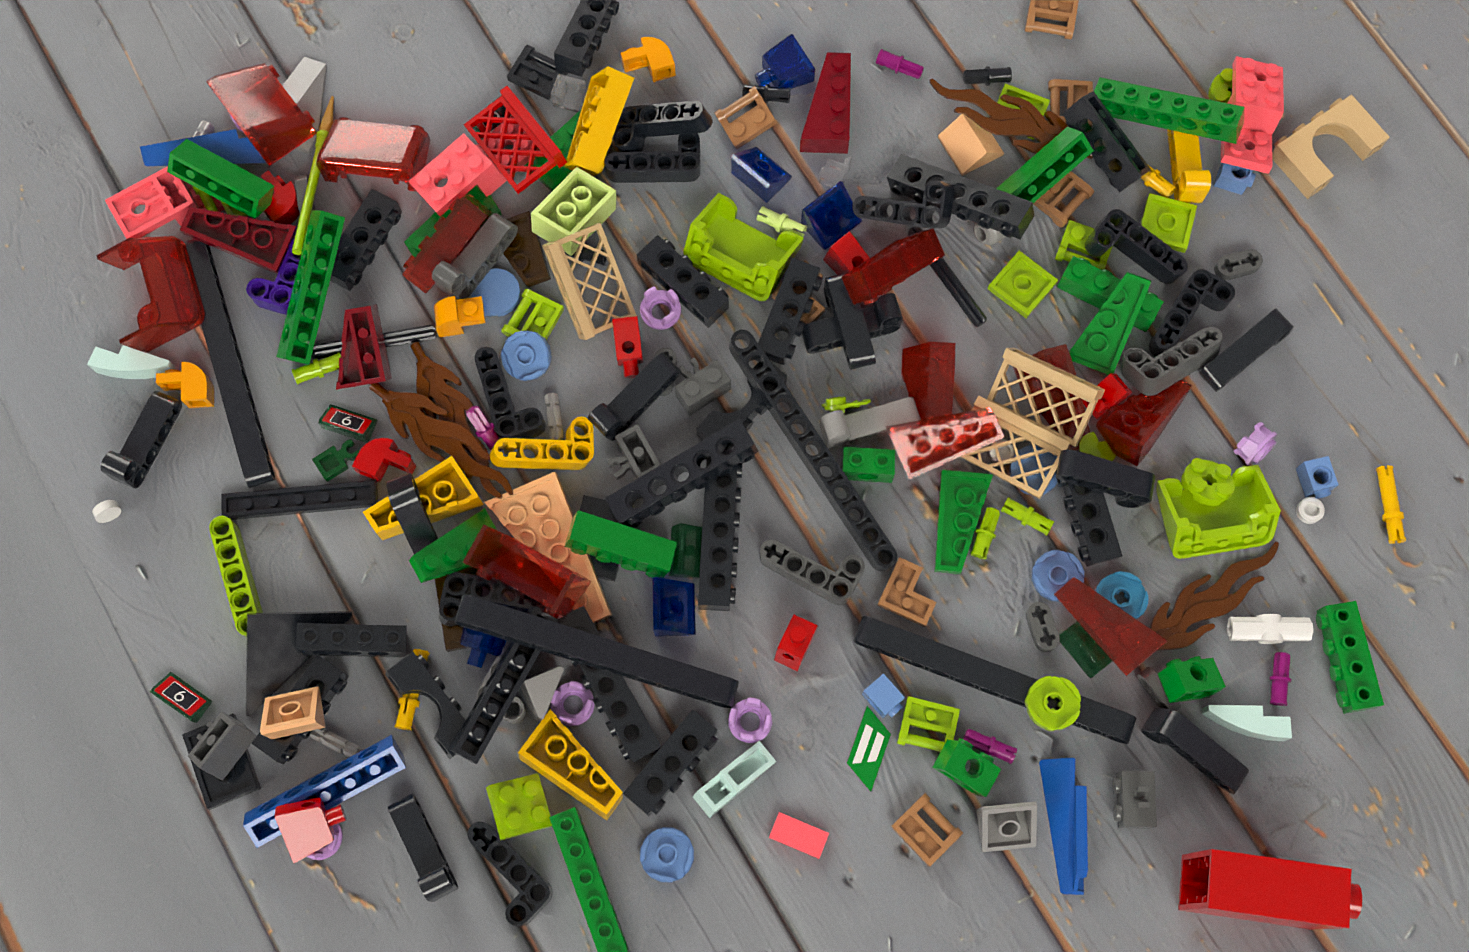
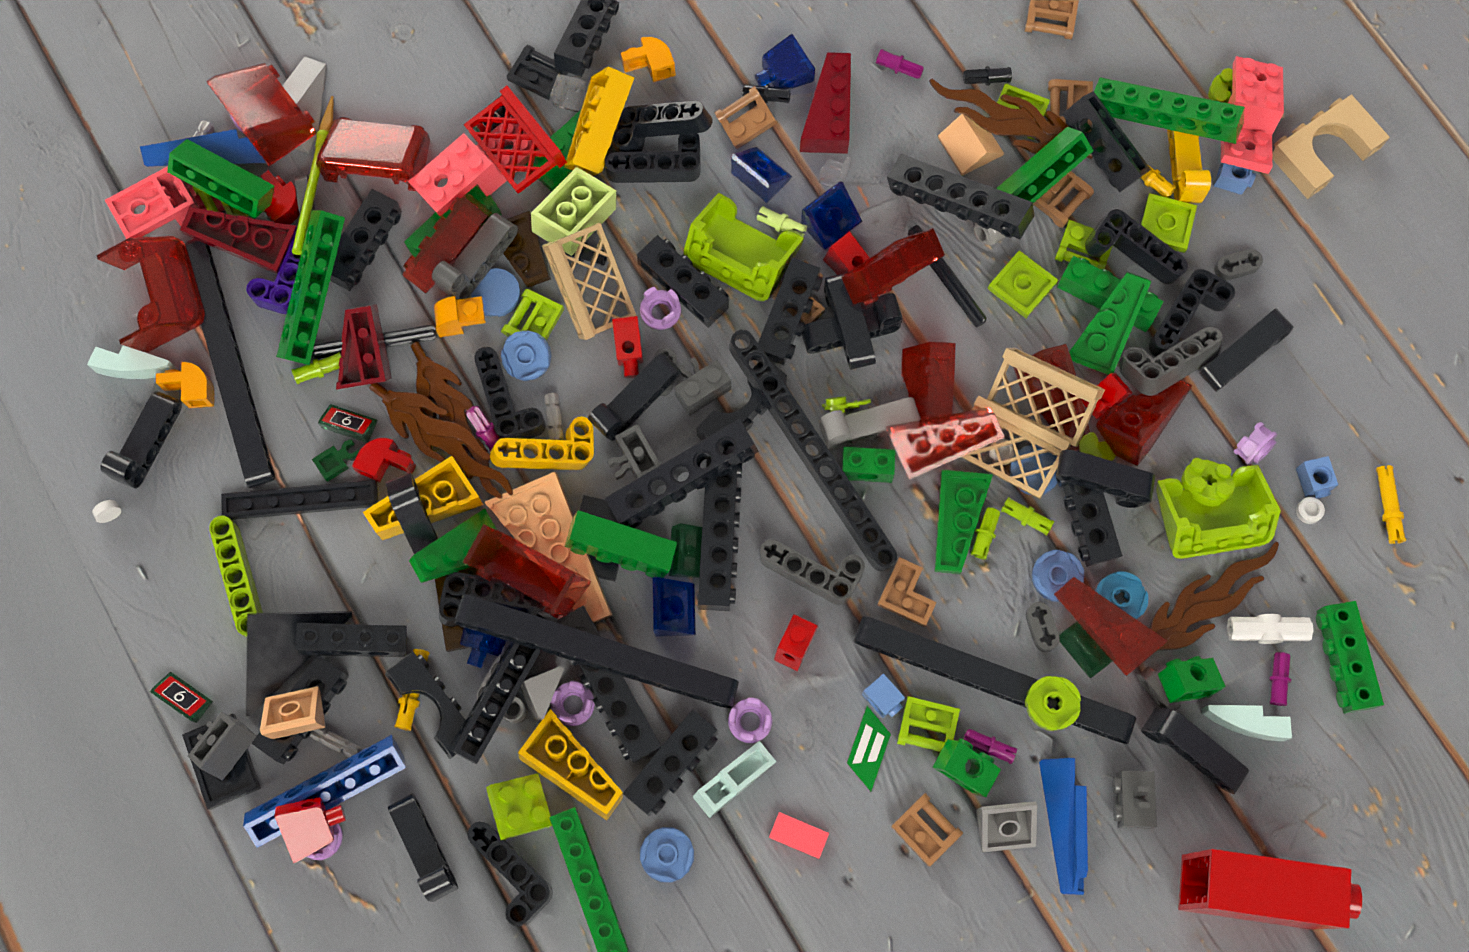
(902, 208): black beam -> none

